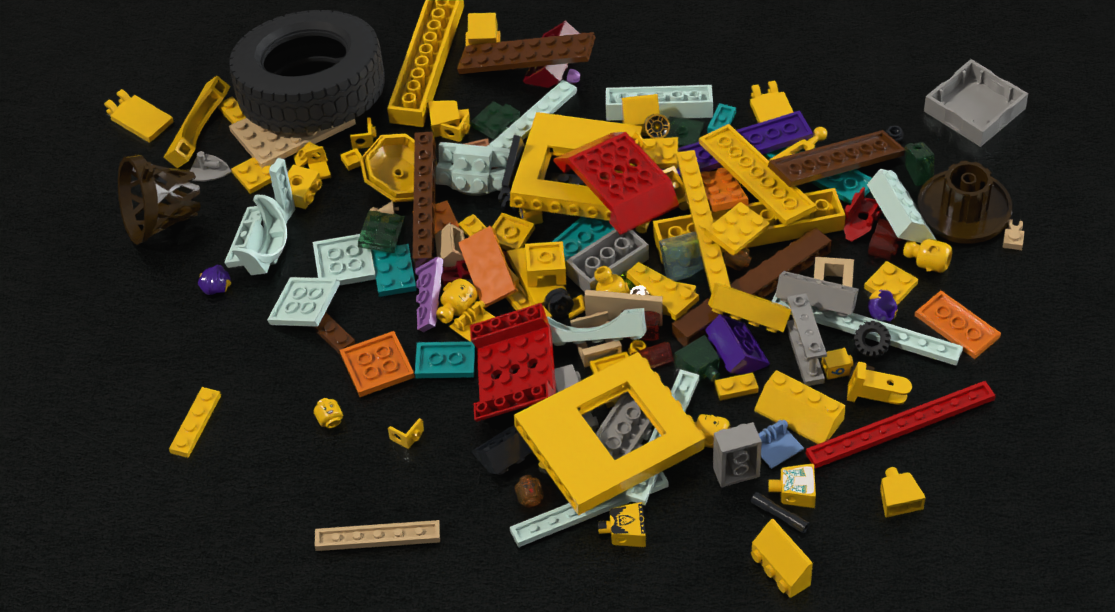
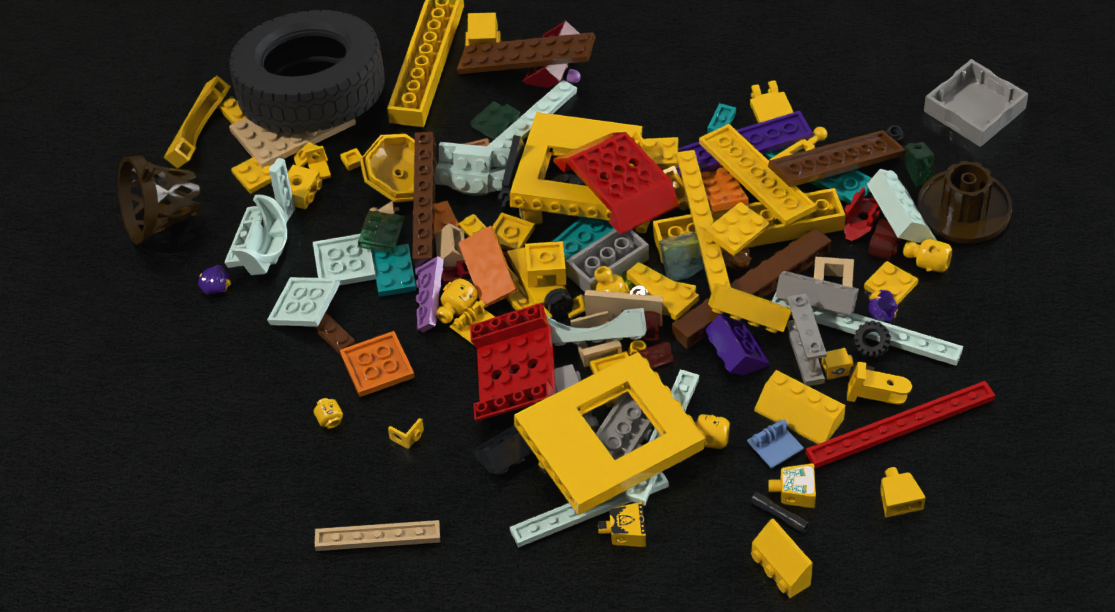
(138, 116): yellow tile -> none
(195, 422): yellow plate -> none
(209, 167): light grey shield -> none
(368, 137): yellow bracket -> none
(445, 360): teal plate -> none
(446, 113): yellow torso -> none
(459, 131): yellow bracket -> none
(529, 491): clear orange head -> none
(638, 108): yellow slope -> none
(663, 129): wheel -> none
(674, 101): light aqua arch -> none
(686, 130): clear green plate -> none
(699, 359): clear green torso -> none
(736, 386): yellow plate -> none
(737, 454): light grey brick -> none
(957, 324): orange tile -> none
(1013, 236): tan plate -> none

